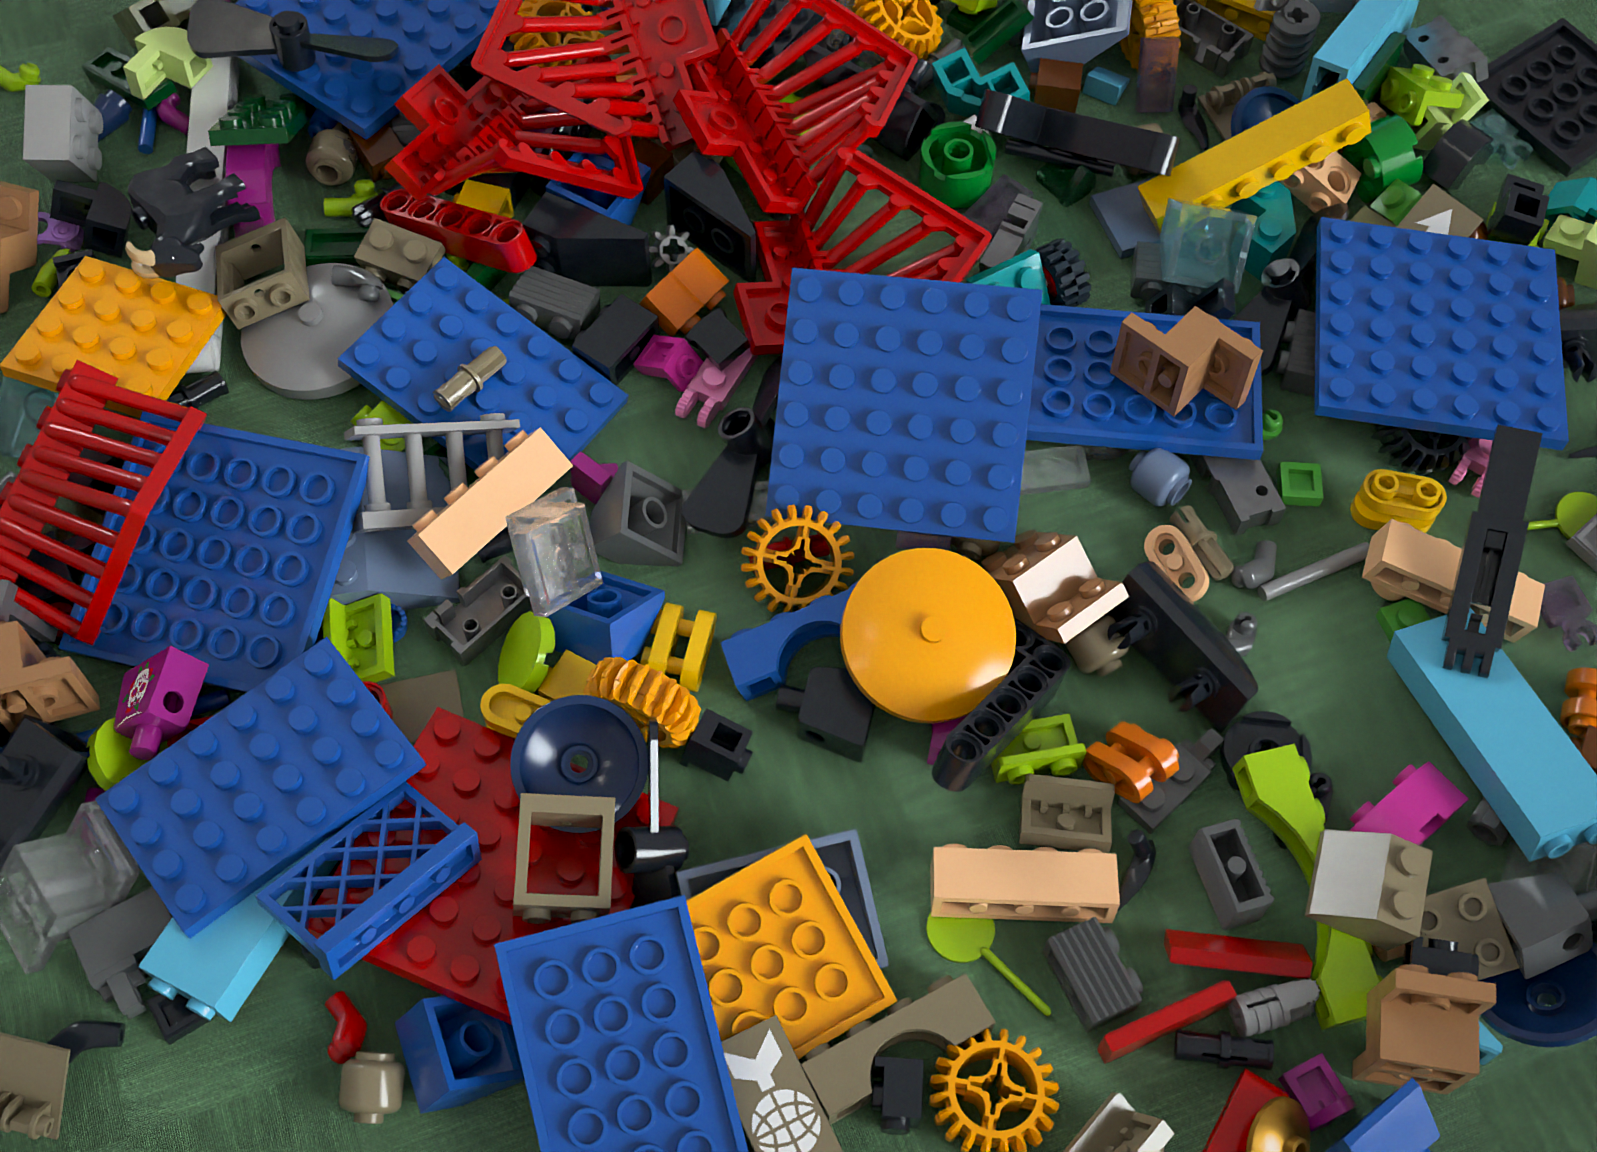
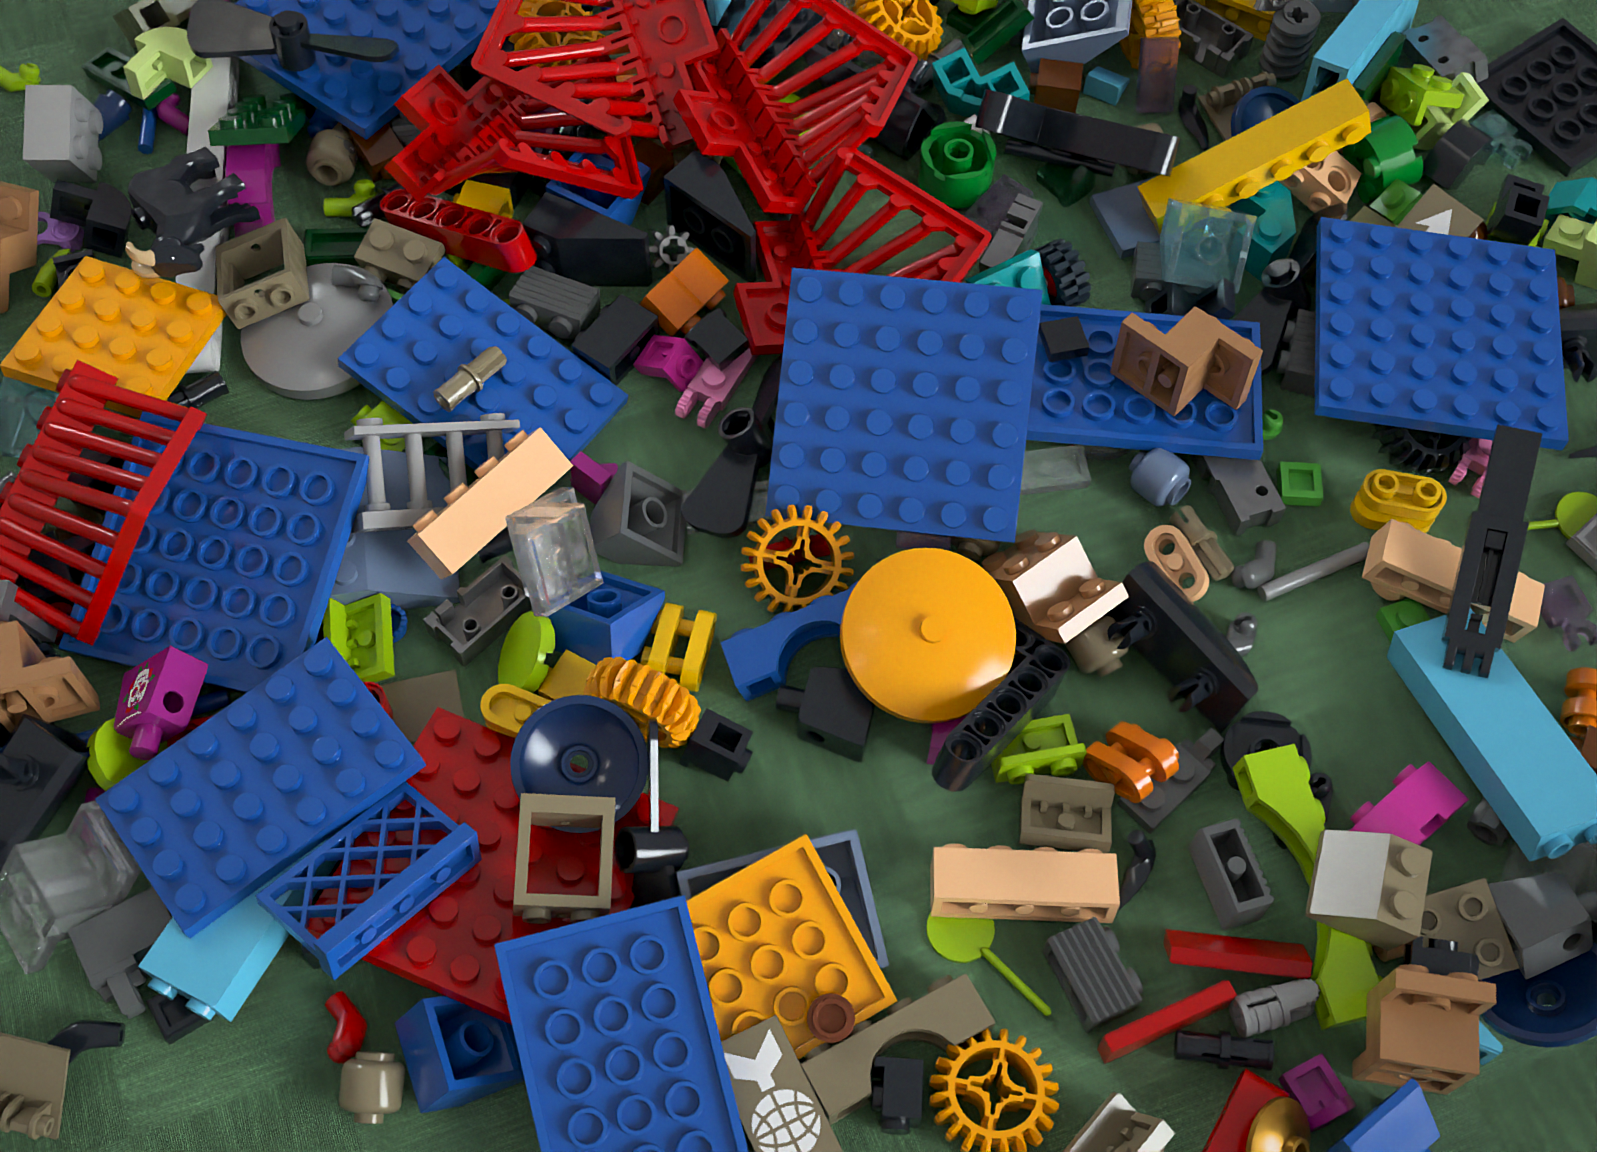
(830, 1018): none -> copper plate
(1063, 339): none -> black tile

